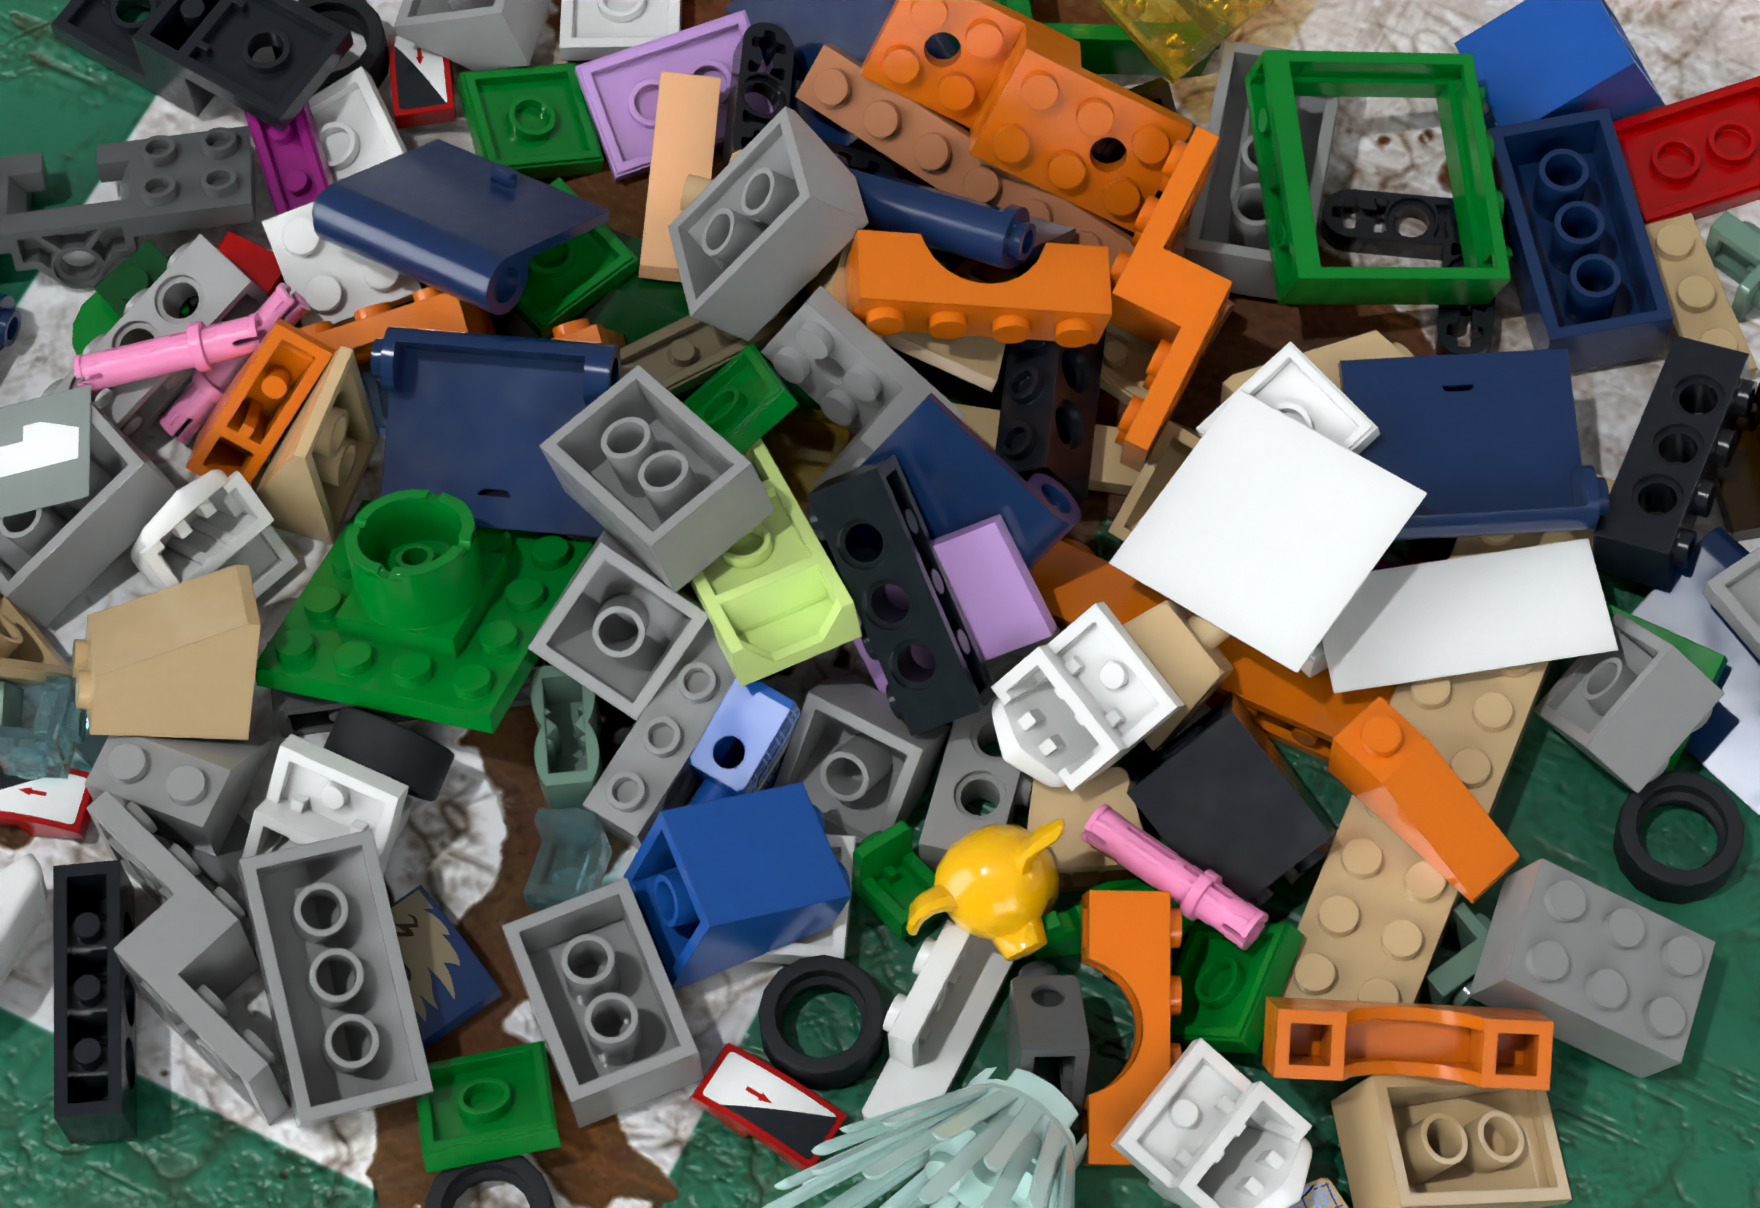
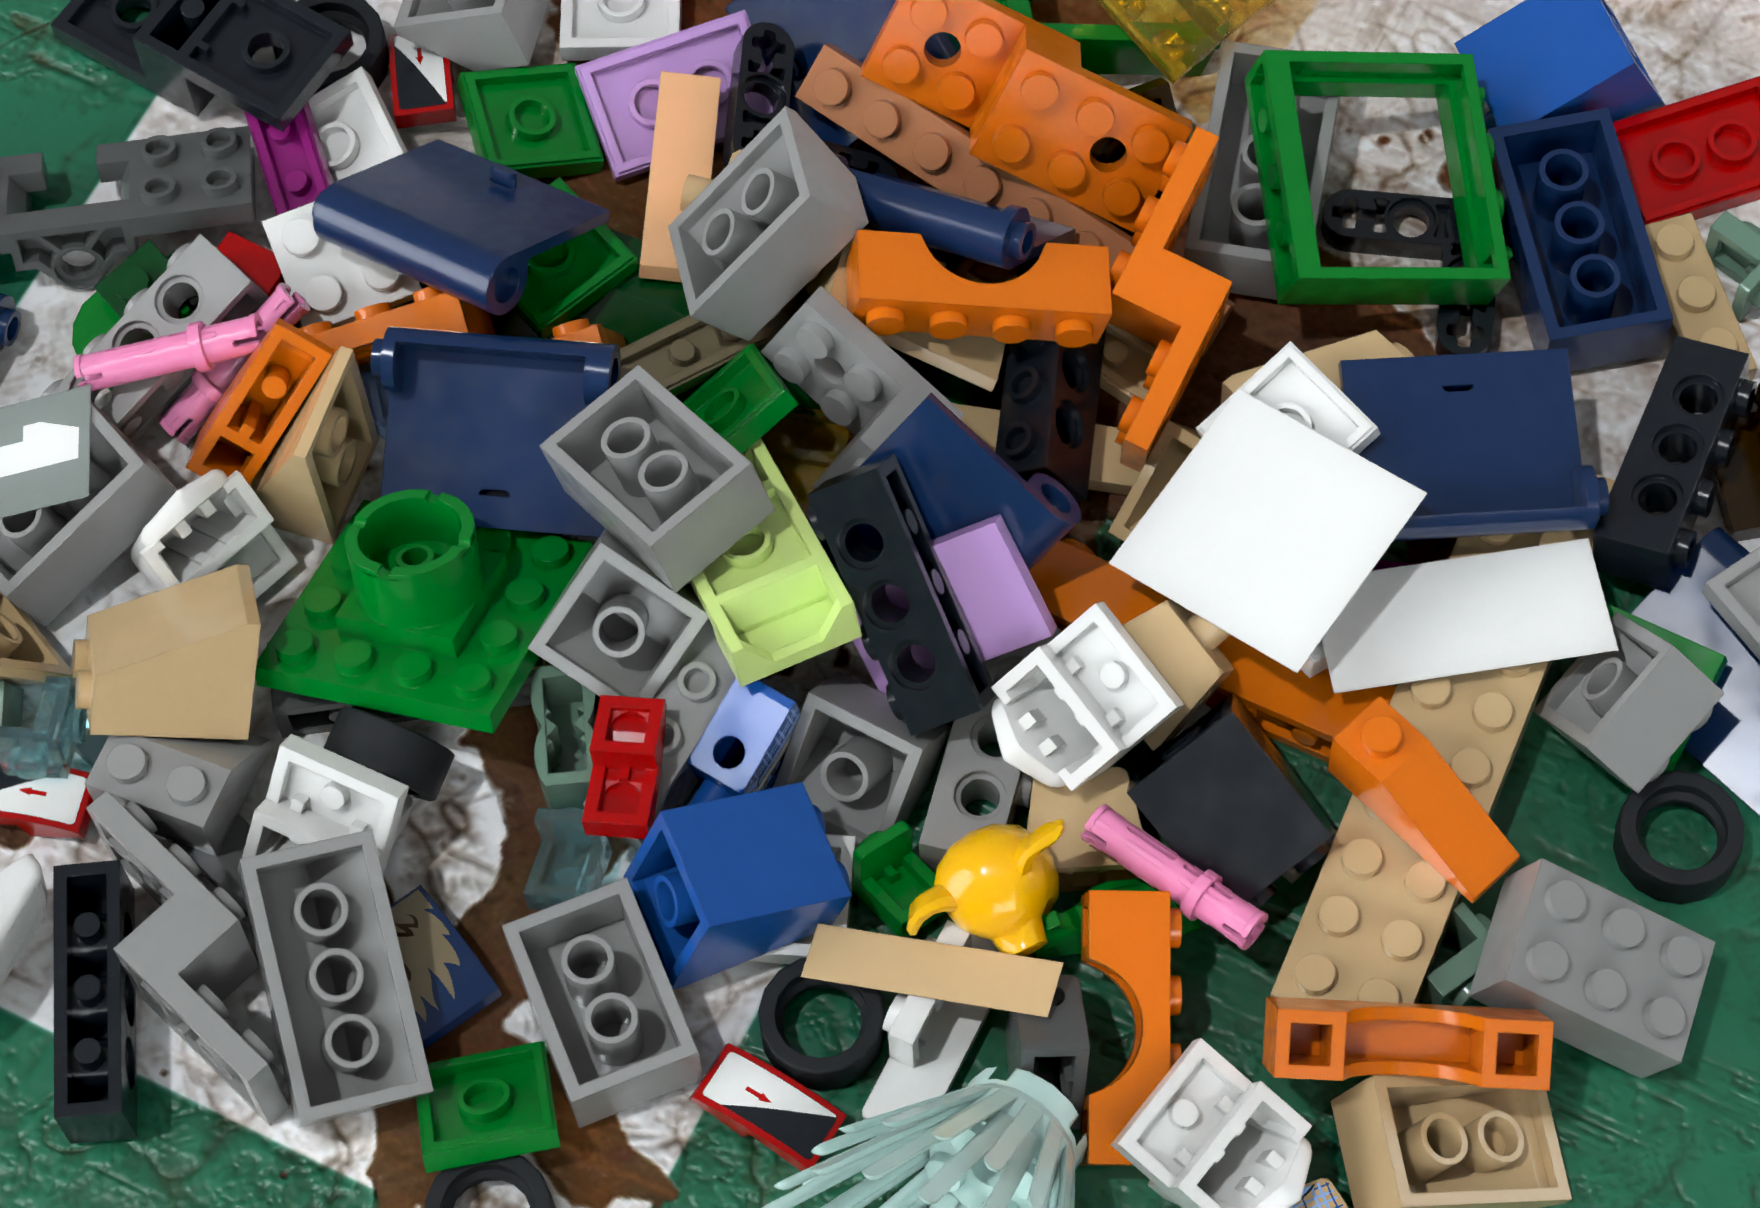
(626, 766): none -> red slope
(932, 970): none -> tan sticker
(1229, 986): green tile -> none

